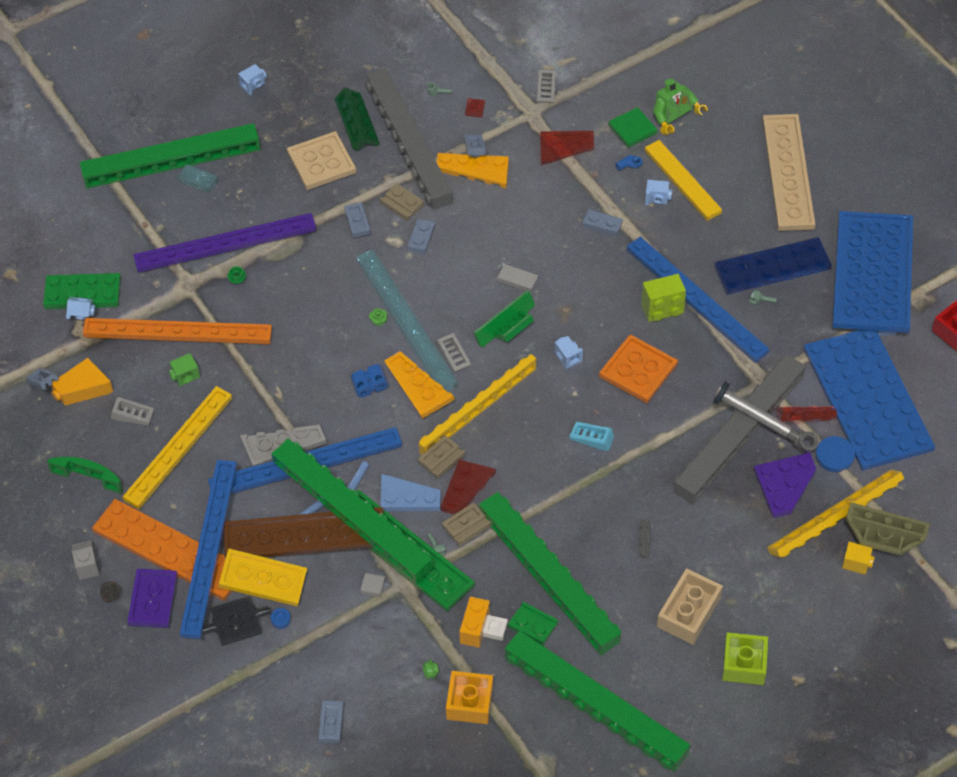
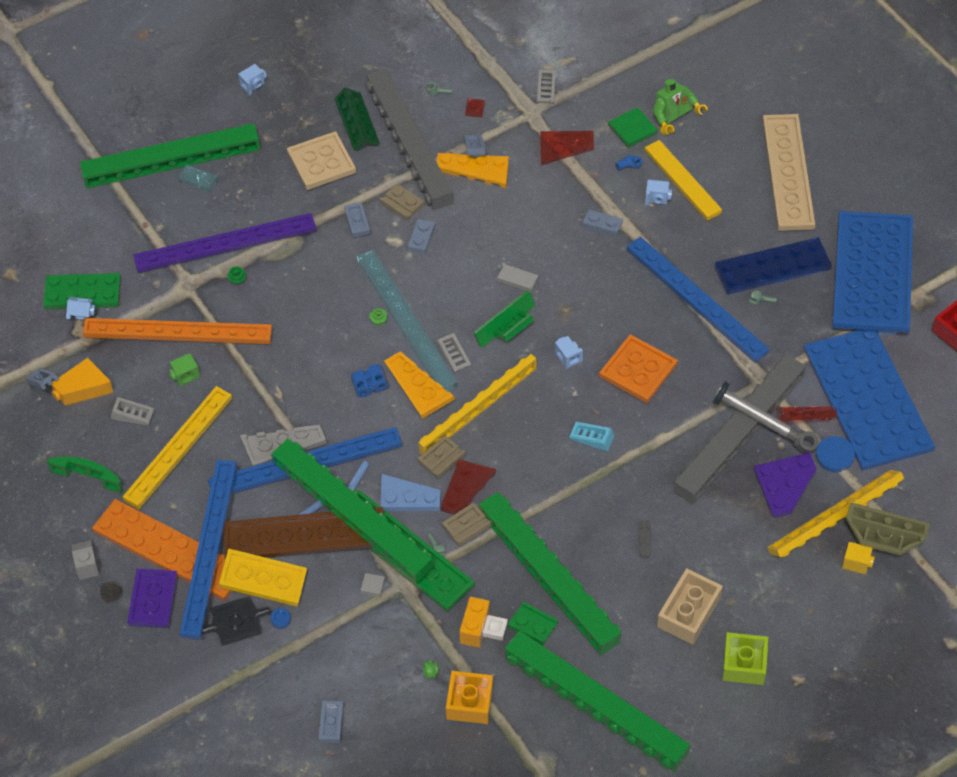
(663, 297): lime brick -> none

